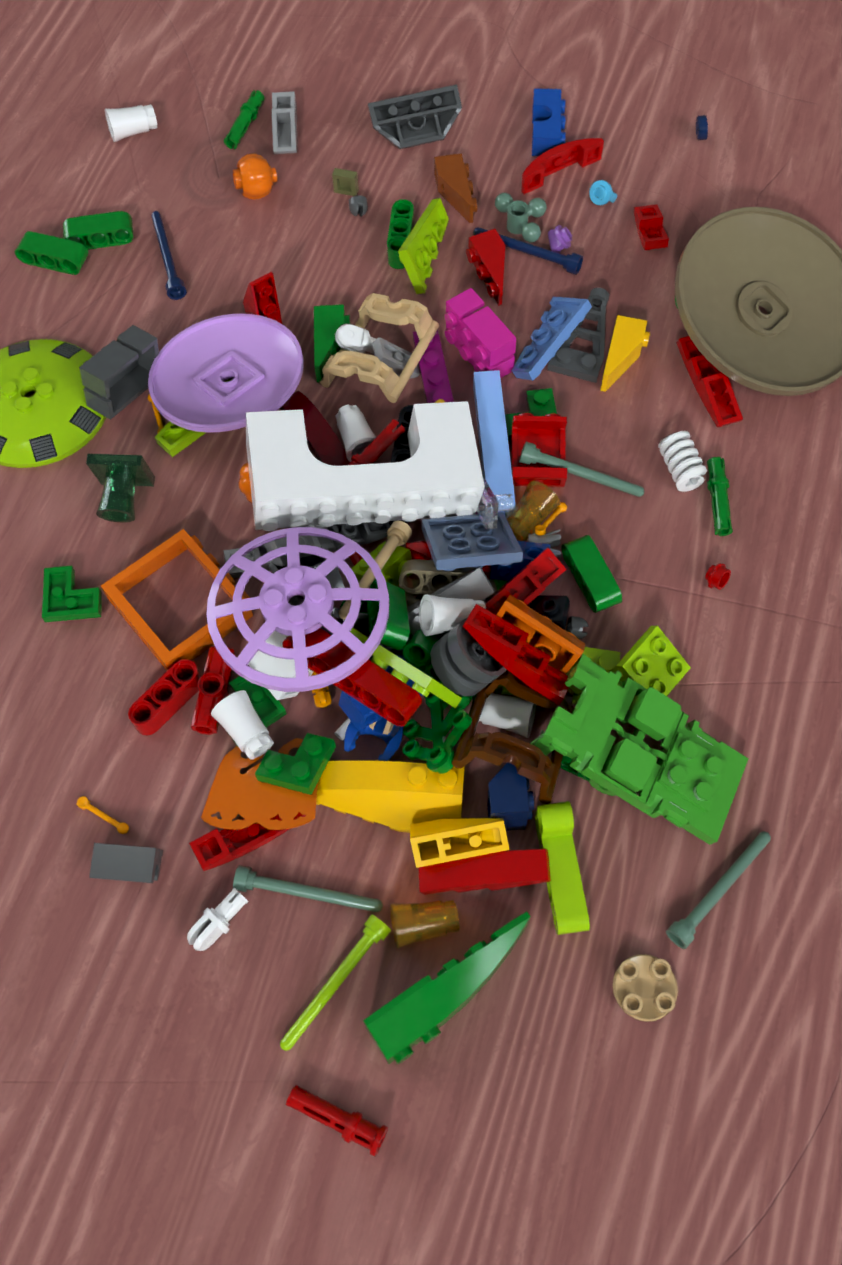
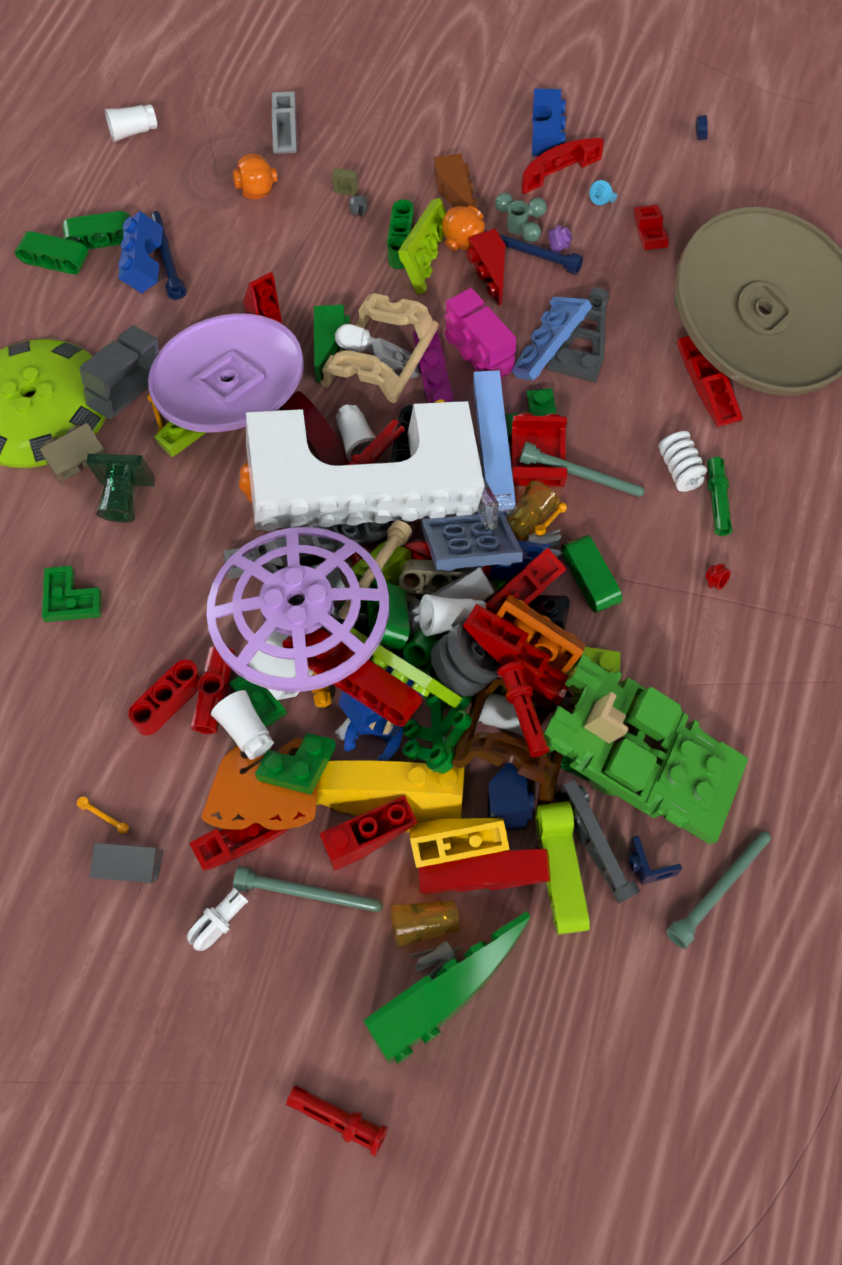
(70, 450): none -> dark tan piece
(139, 240): none -> blue arch
(144, 567): orange window -> none
(247, 114): green pin -> none
(367, 832): none -> red slope
(373, 932): lime piece -> none
(417, 116): dark grey wedge -> none
(440, 954): none -> light grey piece
(461, 224): none -> orange plant
(520, 695): none -> red pin
(575, 626): dark grey hinge -> none
(594, 840): none -> dark grey plate
(606, 720): none -> tan panel
(625, 348): yellow slope -> none
(640, 865): none -> dark blue bracket
(645, 987): tan dish -> none
(654, 662): lime plate -> none

